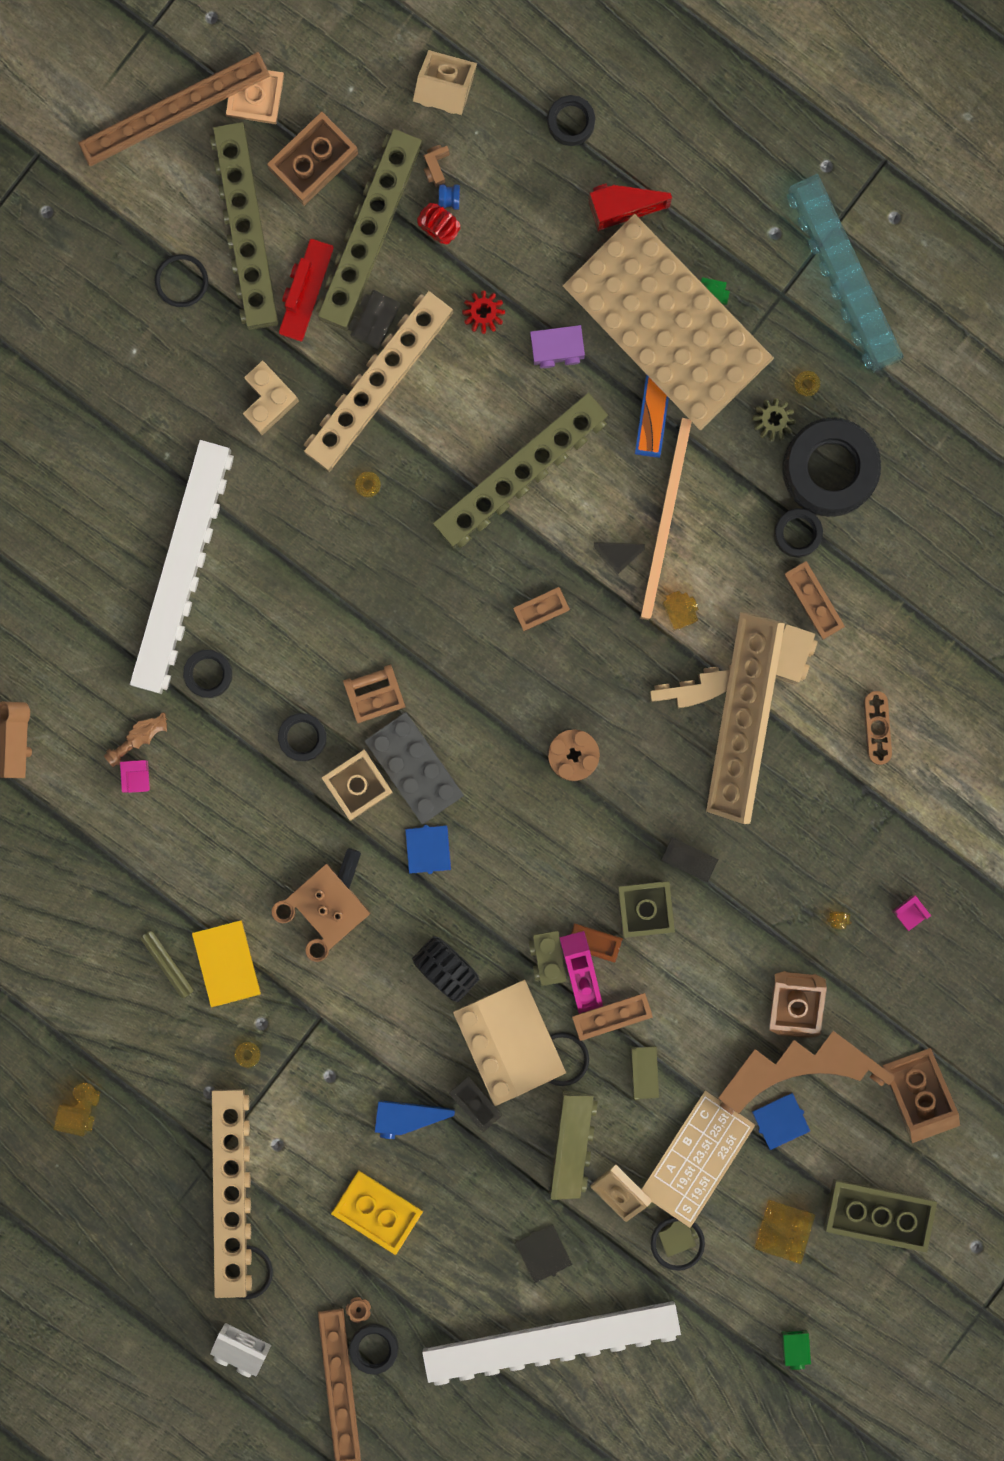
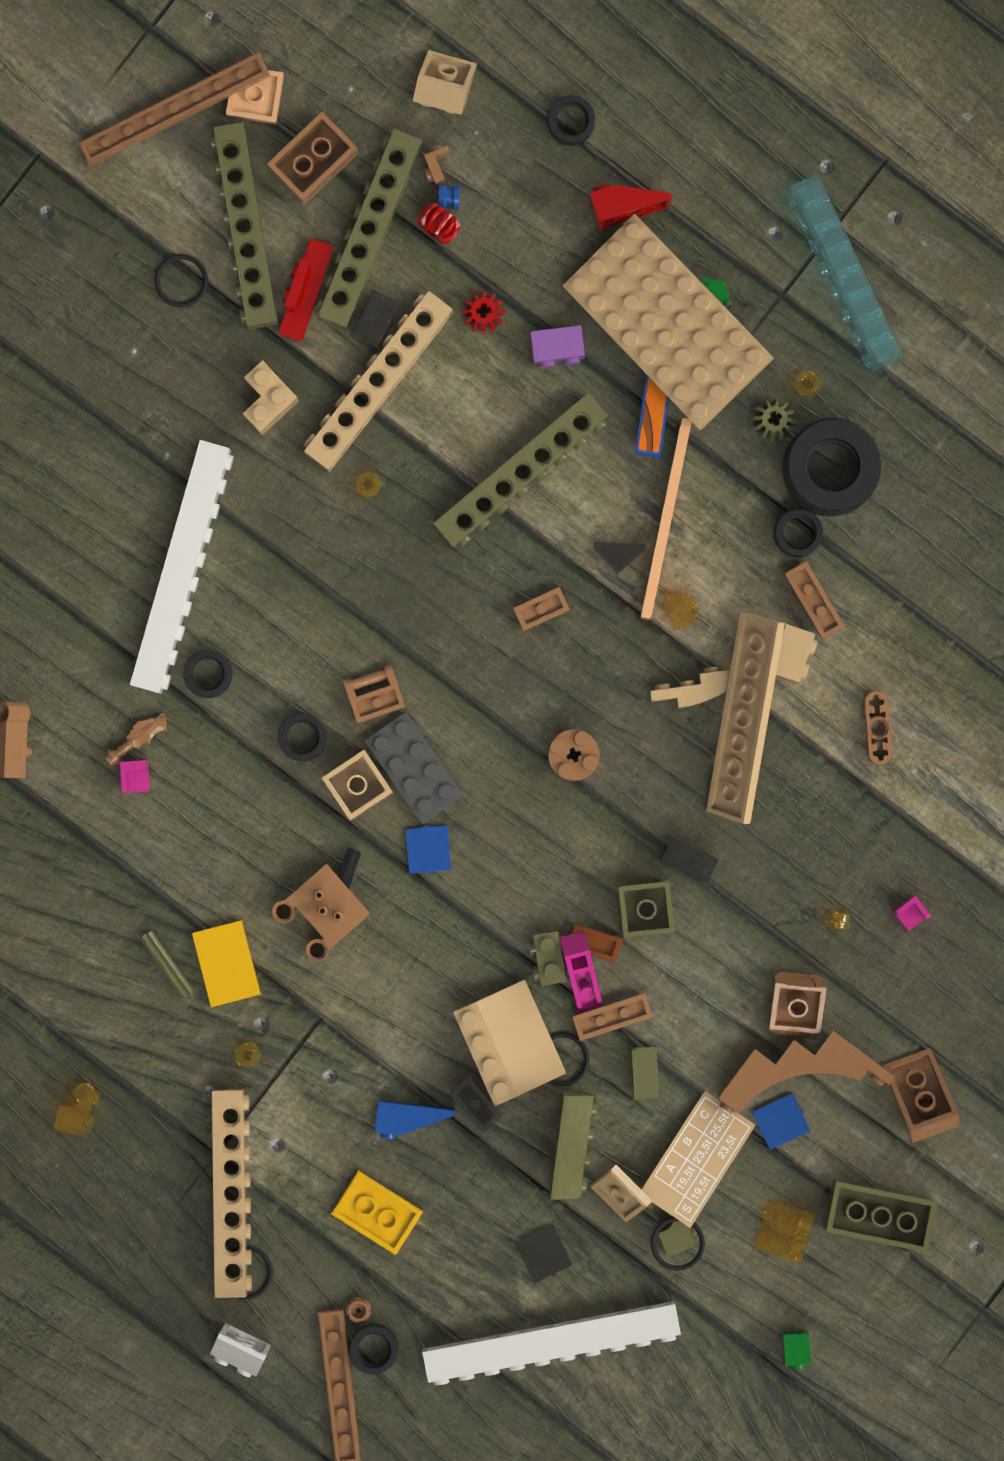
(445, 969): black tyre -> none

